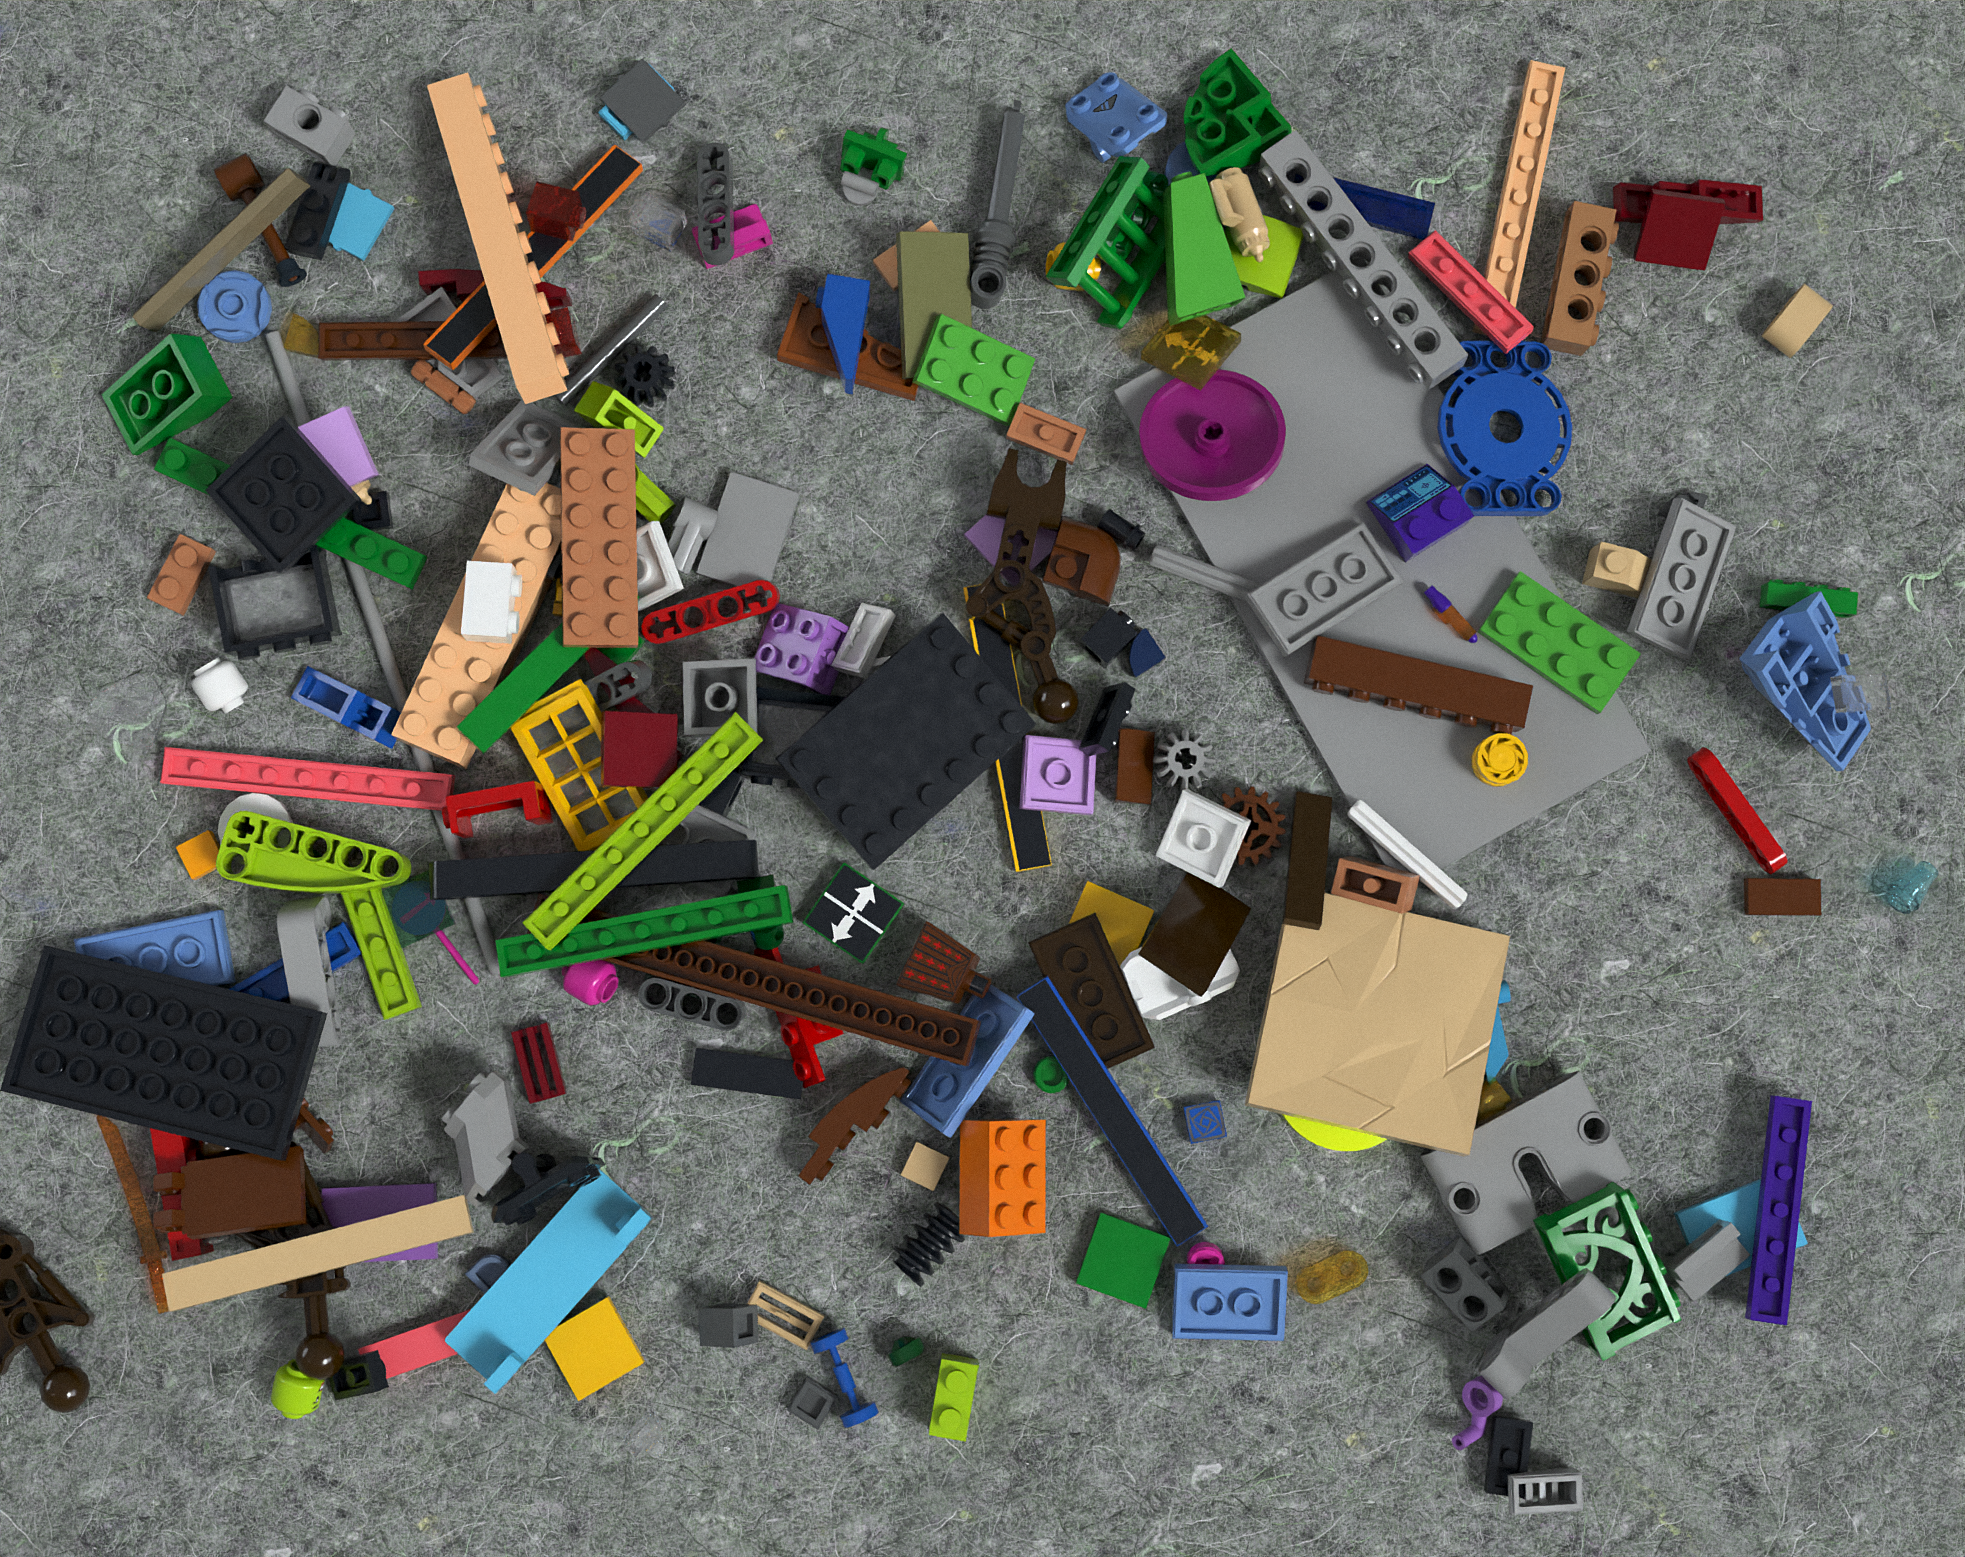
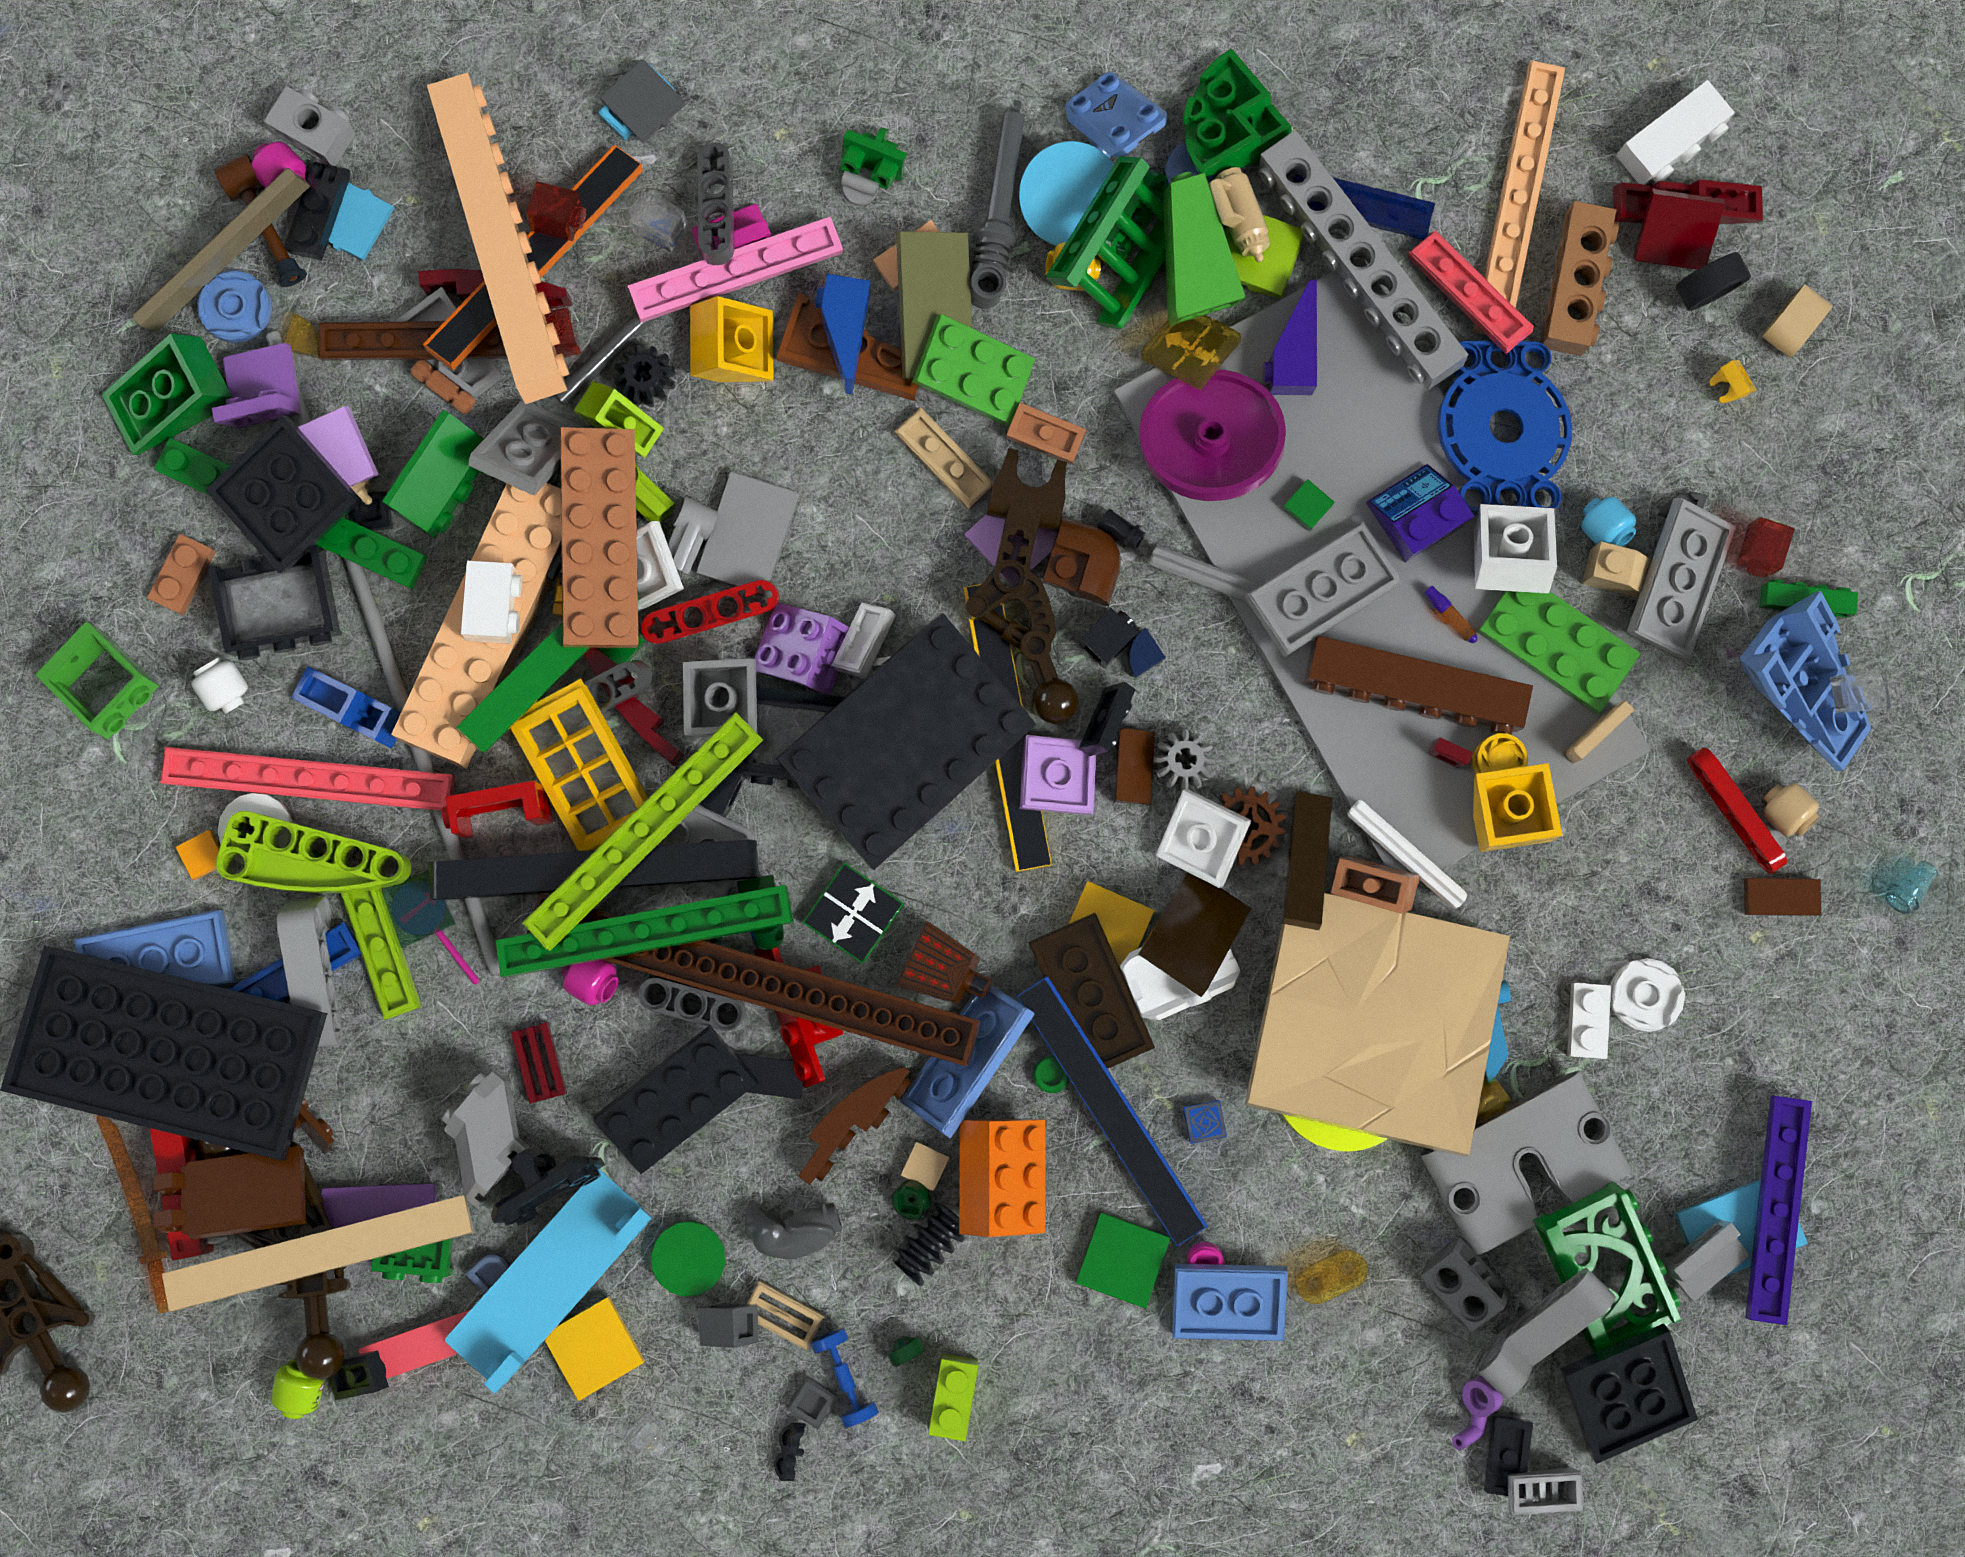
(64, 670): none -> bright green window
(261, 387): none -> medium lavender bracket
(272, 159): none -> dark pink head
(428, 1261): none -> green bracket
(436, 477): none -> green slope
(637, 749): dark red tile -> none
(675, 1099): none -> black plate
(688, 1258): none -> green tile
(731, 341): none -> yellow slope
(747, 267): none -> bright pink plate
(789, 1442): none -> black piece
(794, 1236): none -> dark grey animal
(911, 1200): none -> dark green tile
(944, 458): none -> tan tile
(1061, 187): none -> medium azure piece
(1294, 358): none -> dark purple slope
(1308, 505): none -> green tile
(1450, 753): none -> dark red tile
(1515, 548): none -> white brick
(1515, 808): none -> yellow slope
(1589, 1020): none -> white plate
(1598, 731): none -> tan tile
(1608, 521): none -> medium azure head
(1629, 1393): none -> black plate
(1646, 995): none -> white tile
(1676, 135): none -> white brick
(1713, 281): none -> black tyre
(1737, 377): none -> yellow tile
(1765, 547): none -> clear red brick
(1791, 809): none -> tan head

